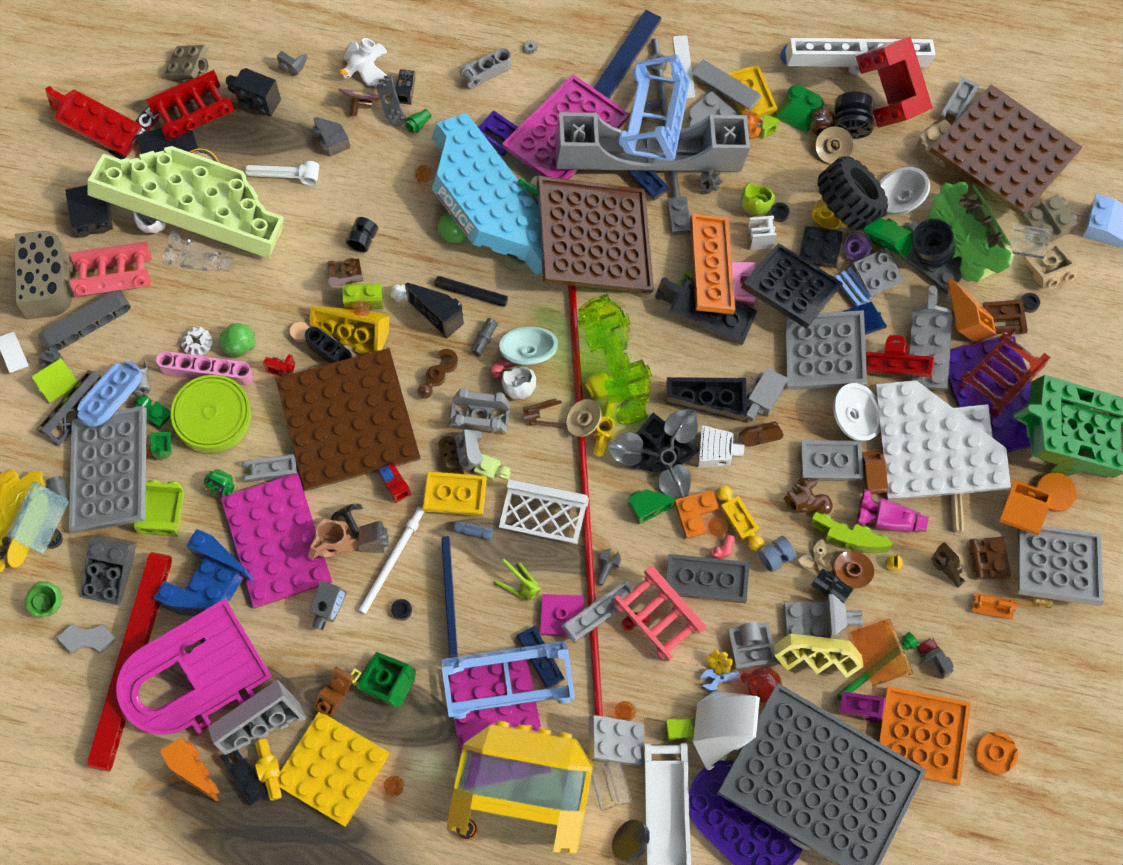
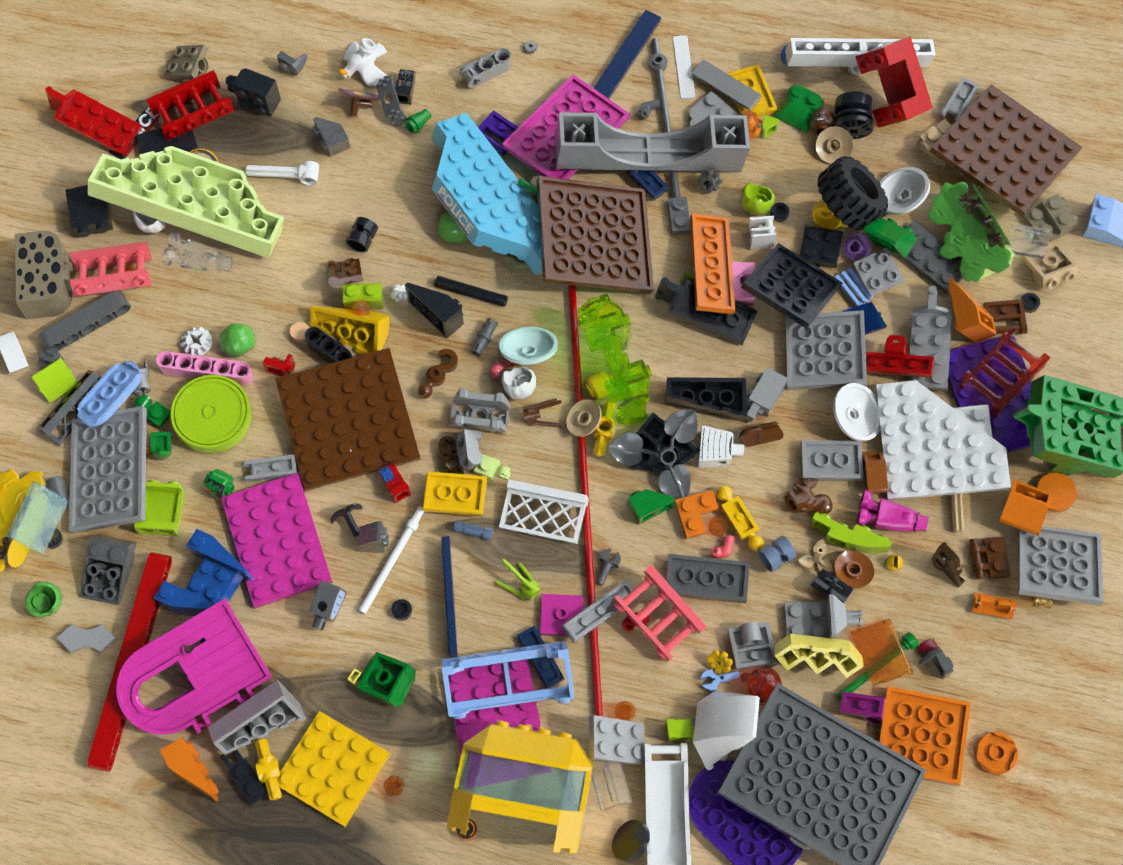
(331, 540): nougat piece -> none
(334, 693): dark orange slope -> none
(422, 174): clear orange plate -> none
(669, 134): light blue windscreen -> none
(932, 233): black wheel -> none

